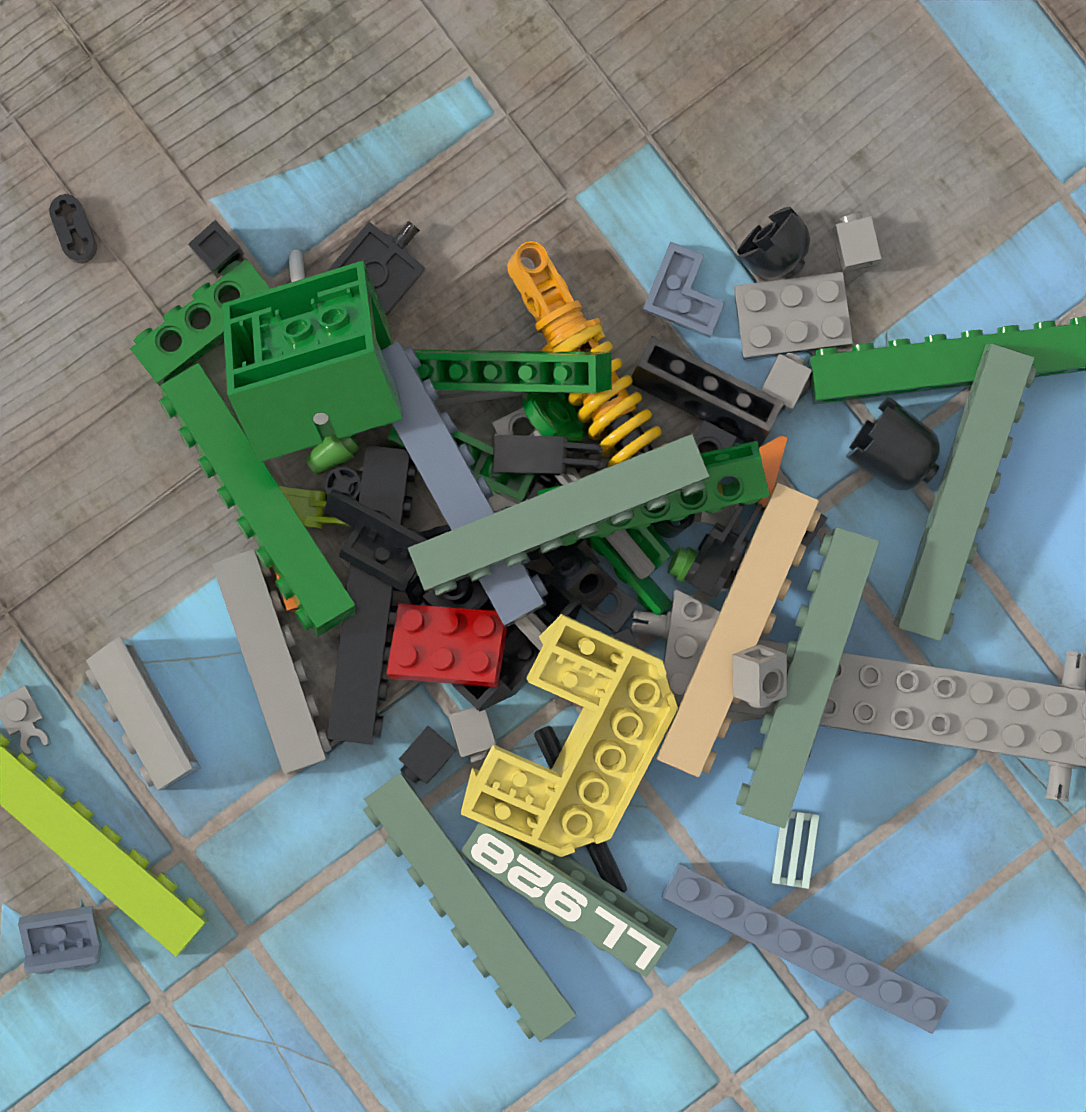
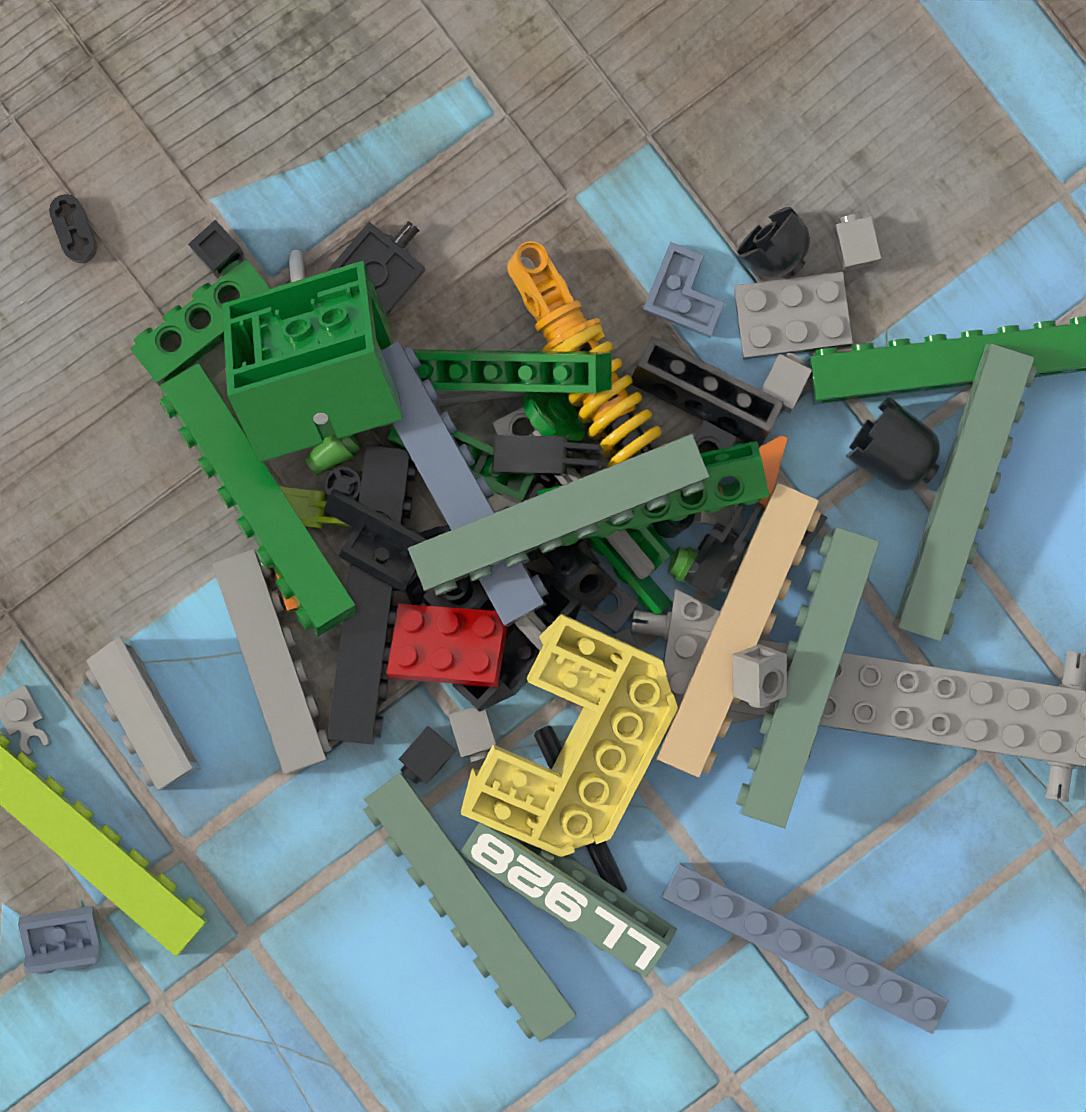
(809, 853): light aqua tile -> none

